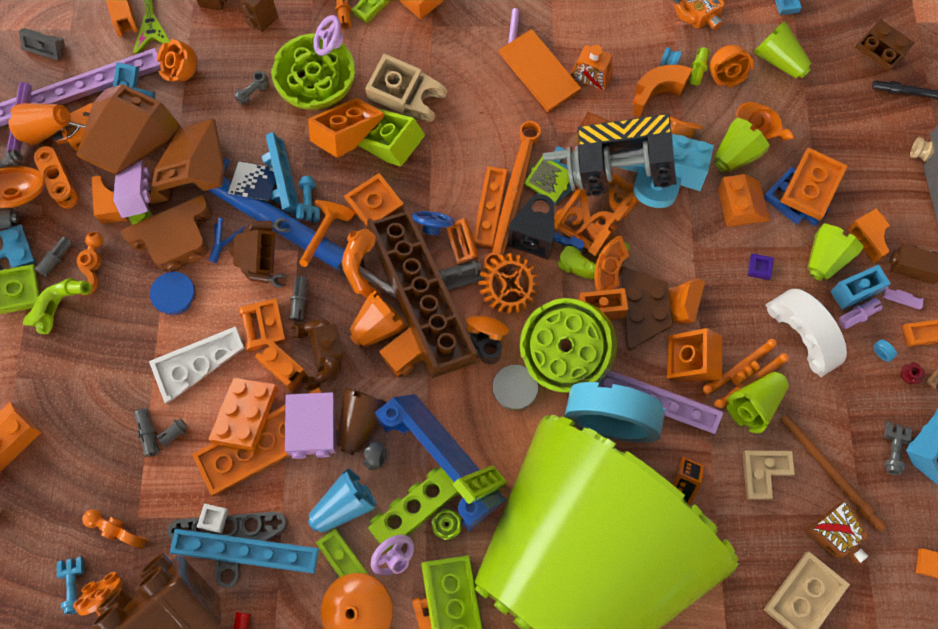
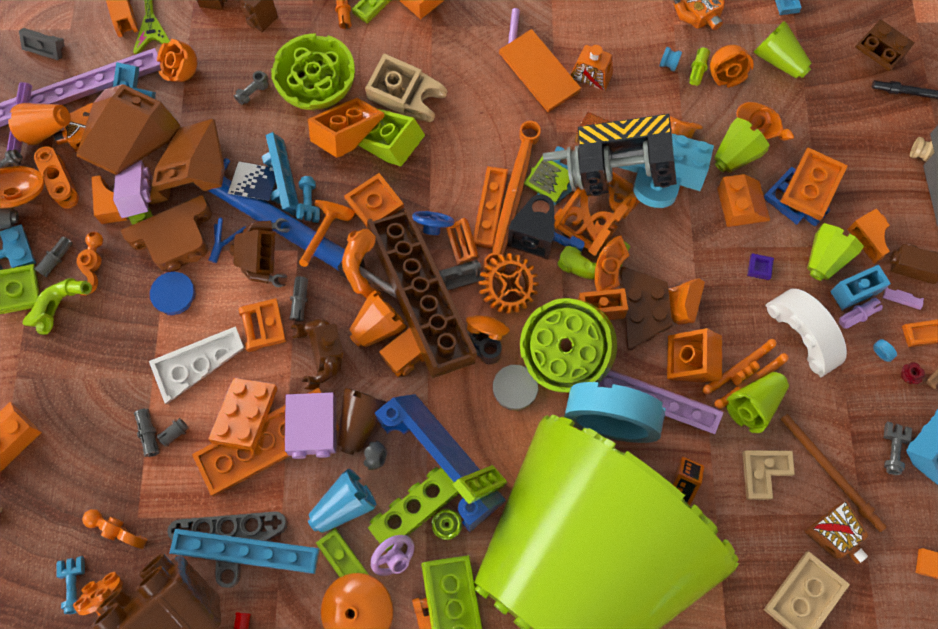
(213, 518): white tile -> none
(281, 366): orange brick -> none
(331, 37): lavender piece -> none
(659, 80): orange arch -> none

